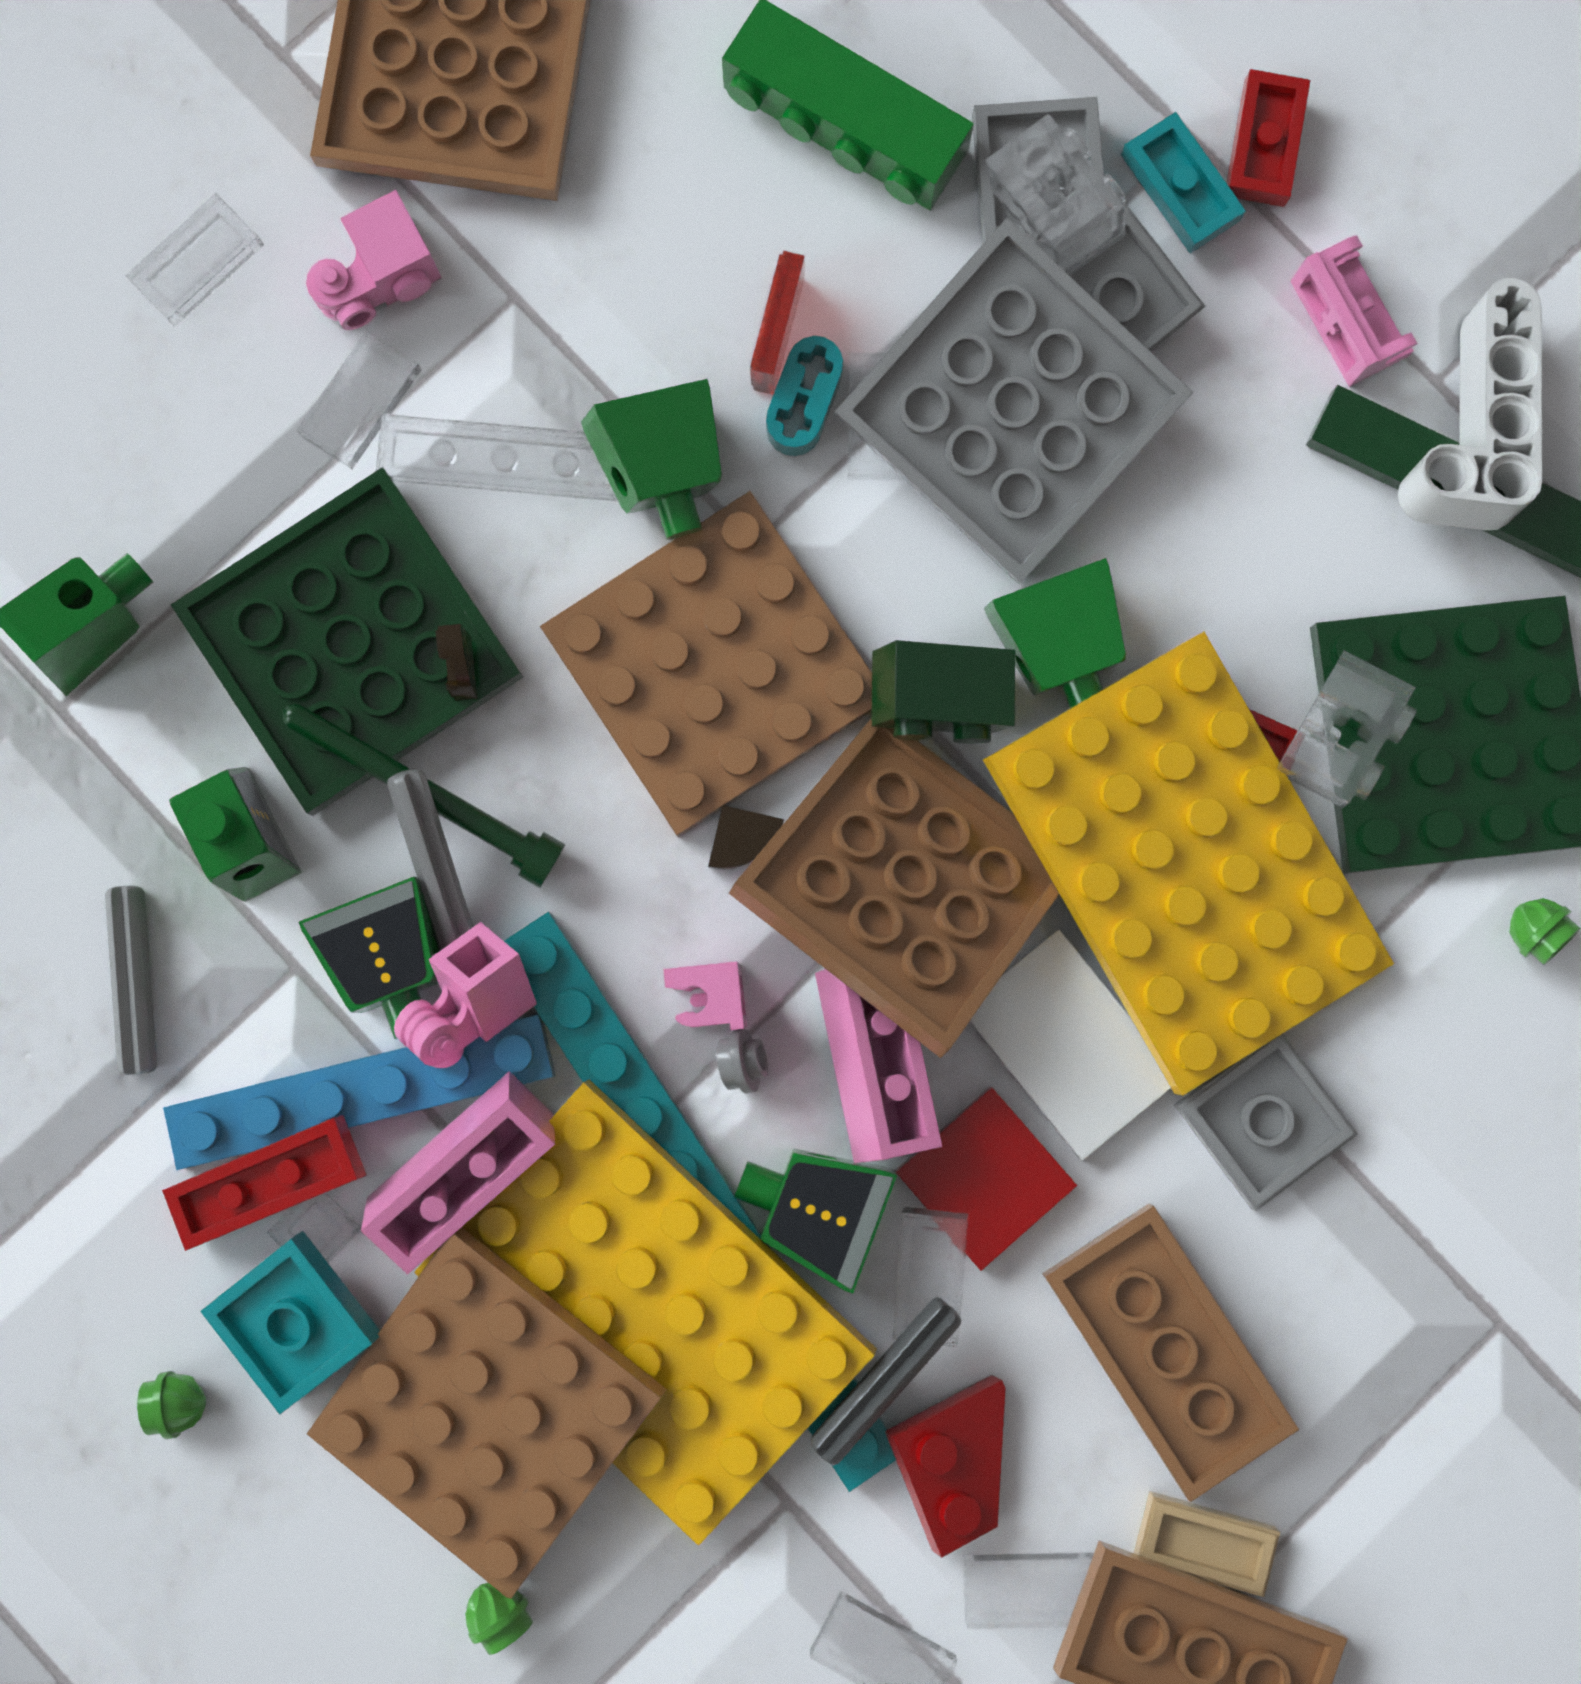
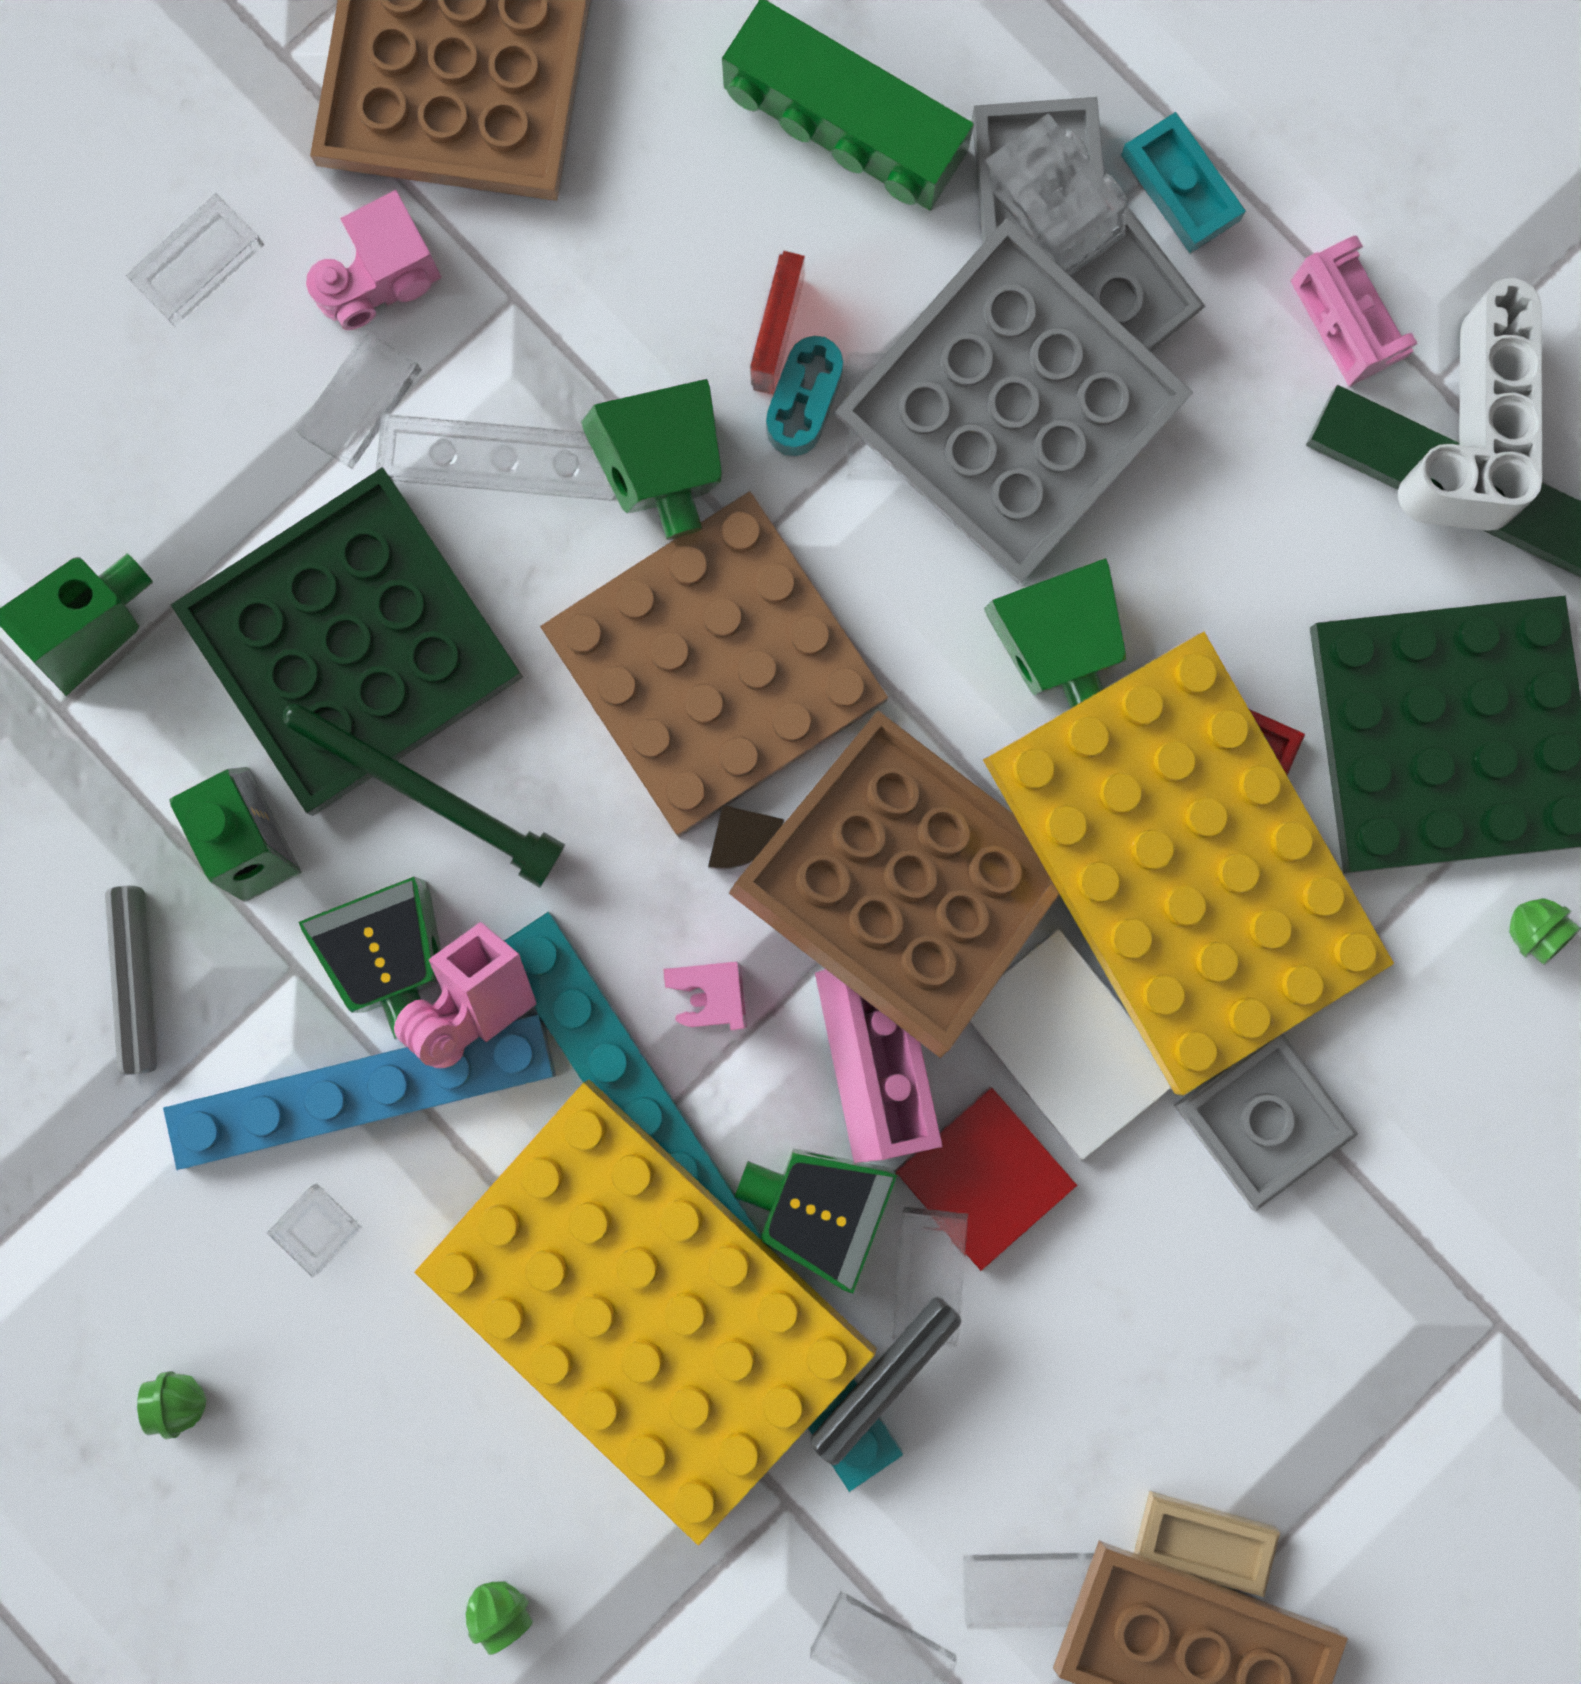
(264, 1182): red plate -> none
(291, 1322): teal plate -> none
(430, 855): light grey axle -> none
(456, 647): dark brown tile -> none
(458, 1173): bright pink brick -> none
(485, 1411): medium nougat plate -> none
(741, 1061): light grey plate -> none
(943, 689): dark green brick -> none
(954, 1464): red wing -> none
(1170, 1352): medium nougat plate -> none
(1267, 137): red plate -> none
(1355, 692): clear brick -> none

